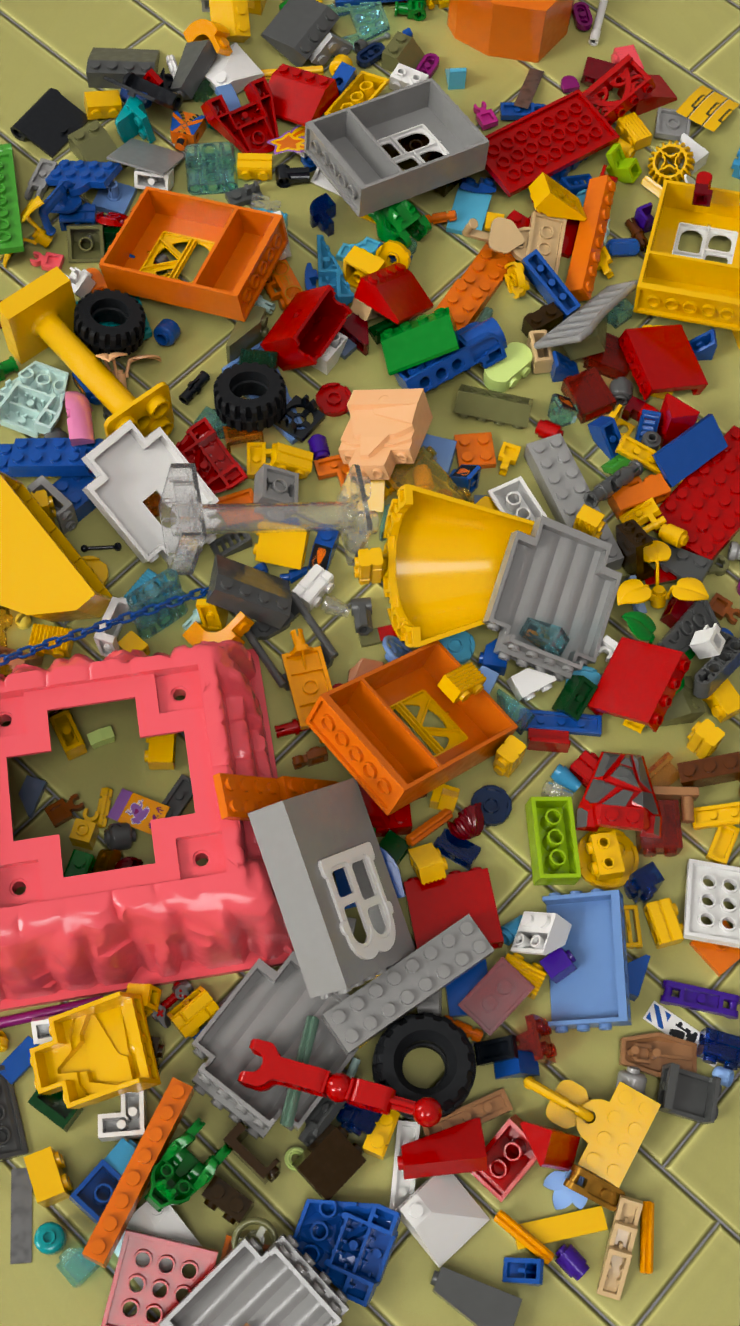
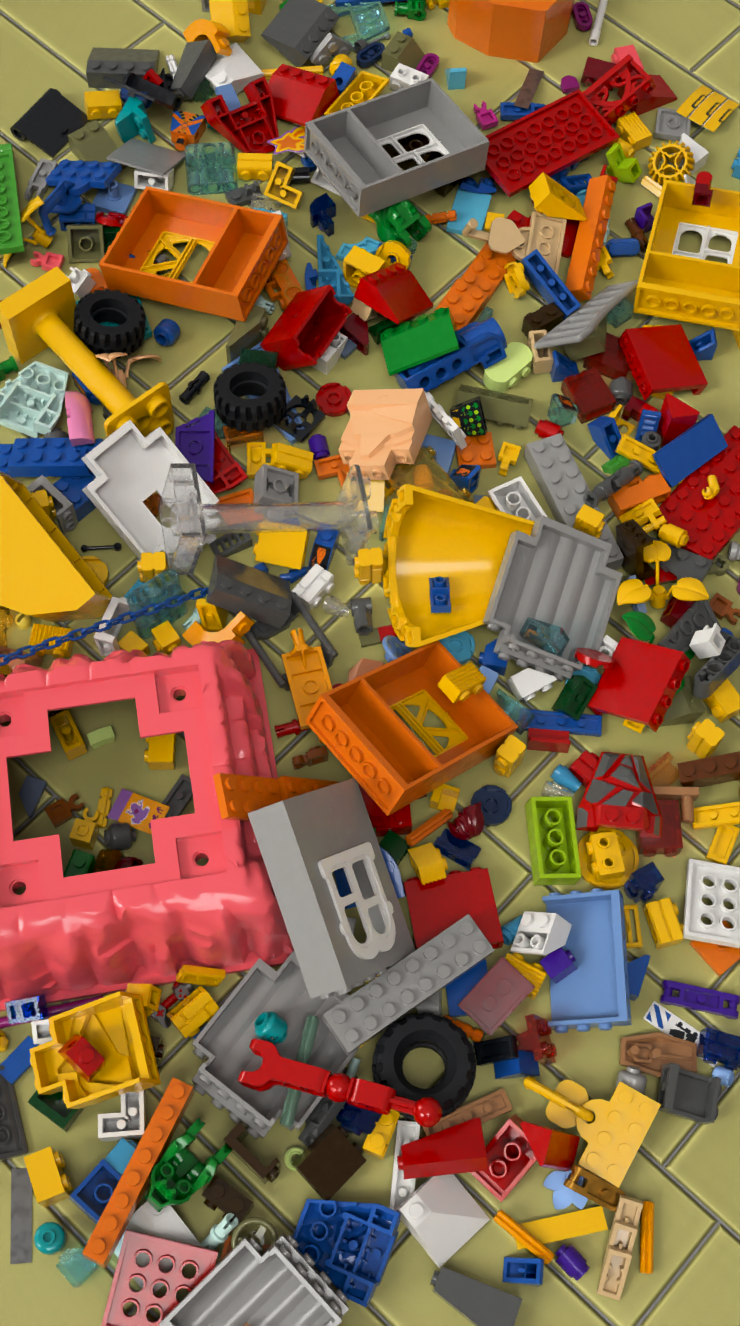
(27, 1009): none -> clear blue brick
(82, 1057): none -> red torso
(151, 565): none -> yellow brick
(165, 638): none -> yellow brick
(197, 444): none -> dark purple wing
(200, 975): none -> yellow tile
(220, 1232): none -> light aqua pin
(271, 1027): none -> teal head
(279, 188): none -> yellow brick
(439, 595): none -> blue slope
(446, 422): none -> white wing
(470, 417): none -> black torso
(594, 658): none -> red tile
(713, 488): none -> yellow arm

